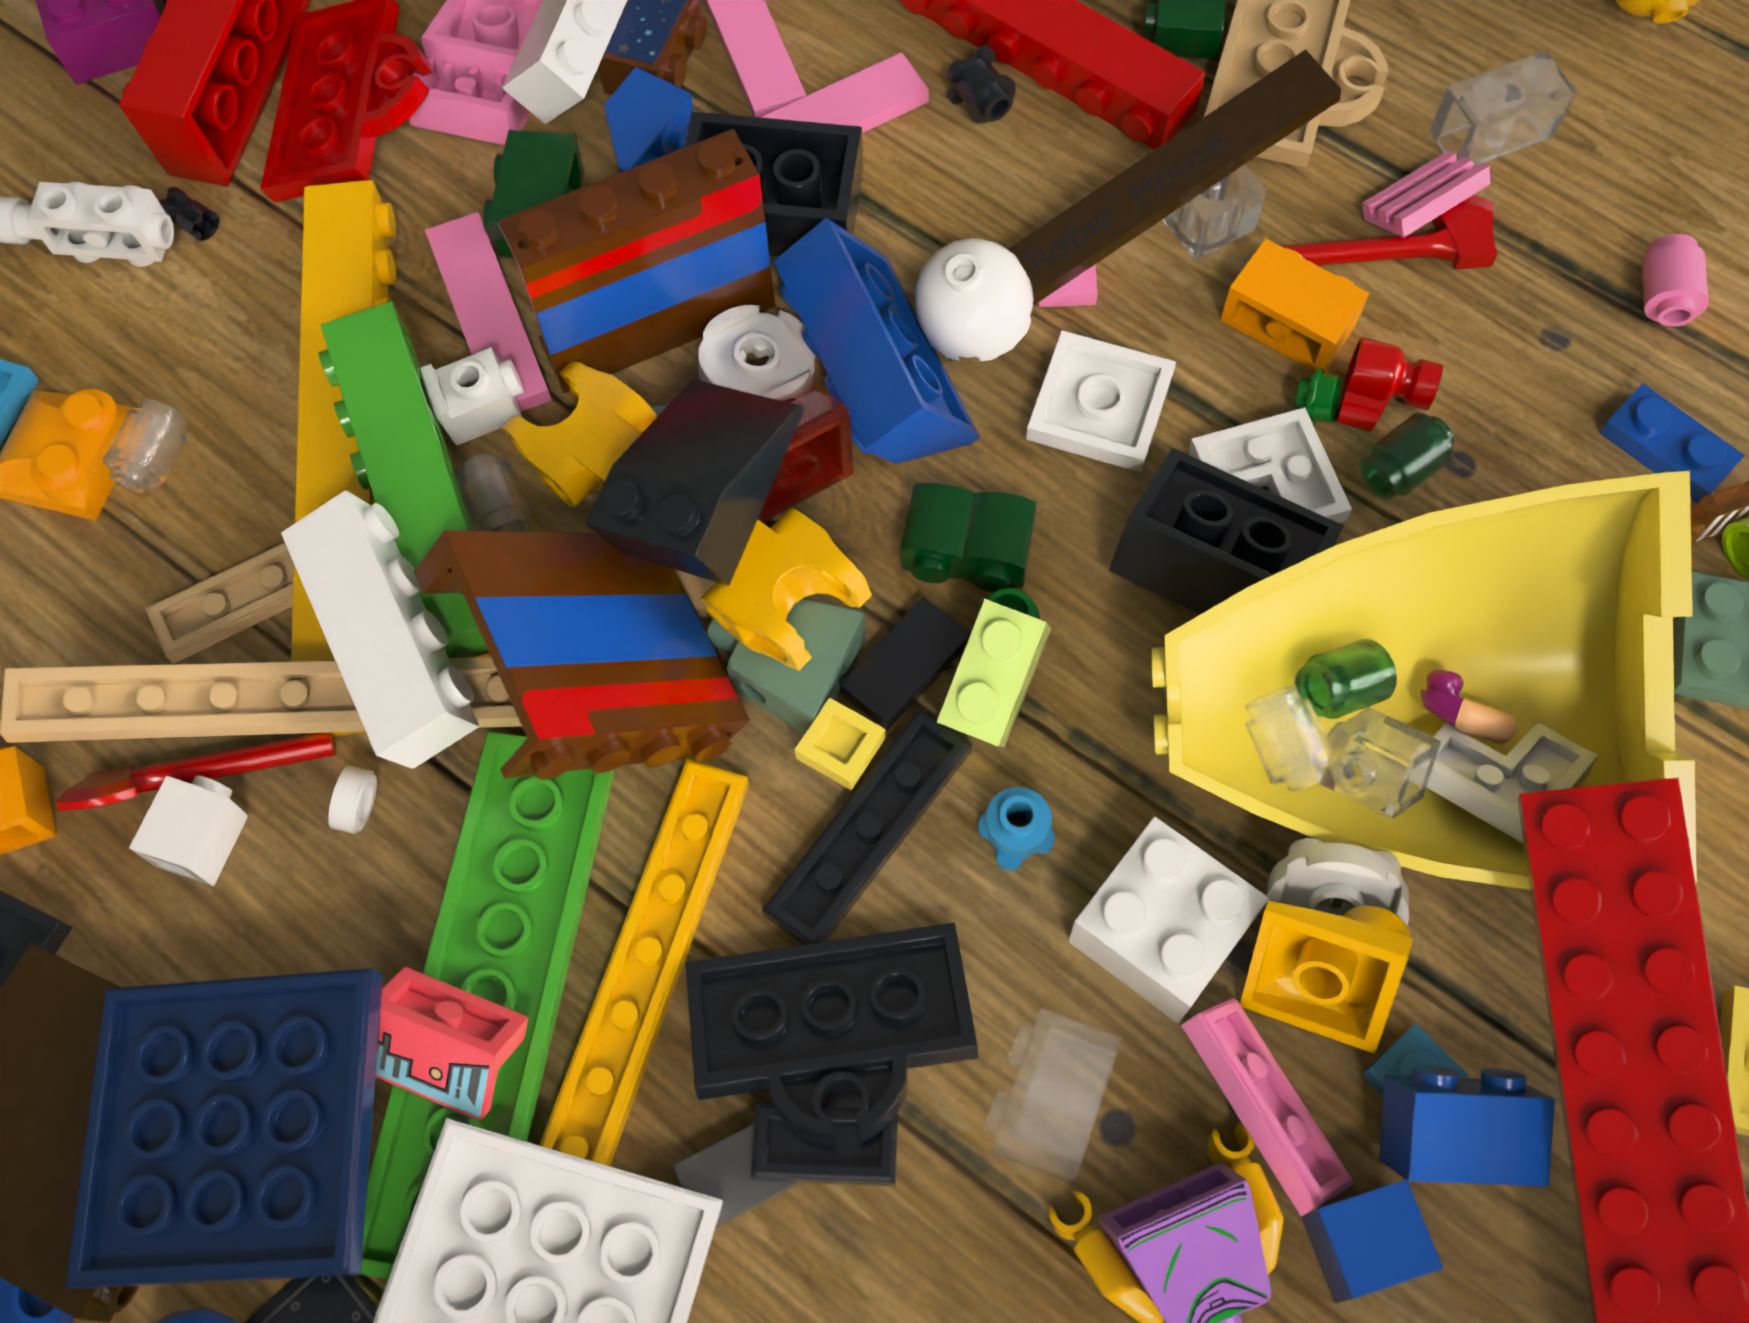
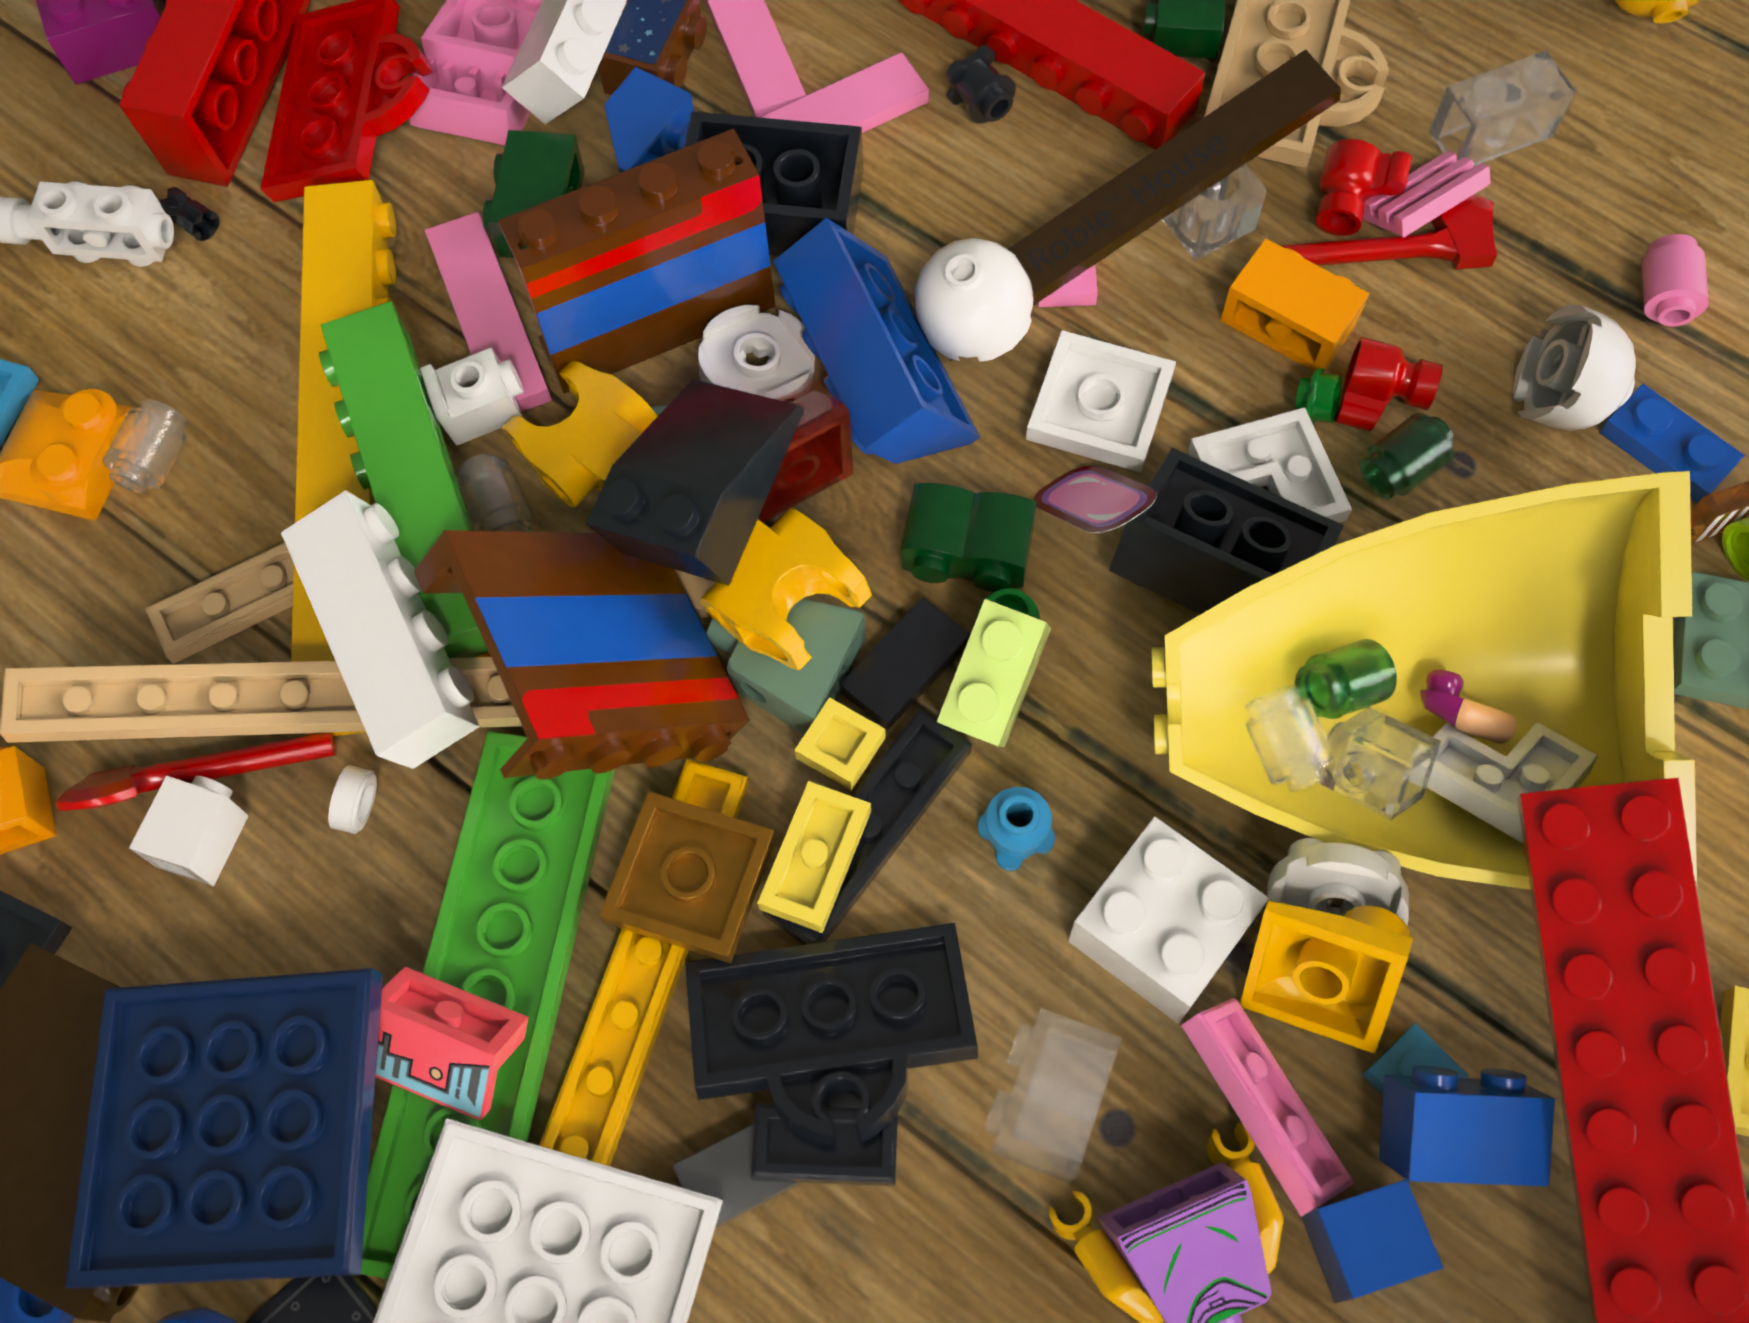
(688, 876): none -> pearl gold plate
(814, 856): none -> light yellow plate
(1095, 499): none -> sticker
(1353, 174): none -> red piece
(1576, 371): none -> white cylinder

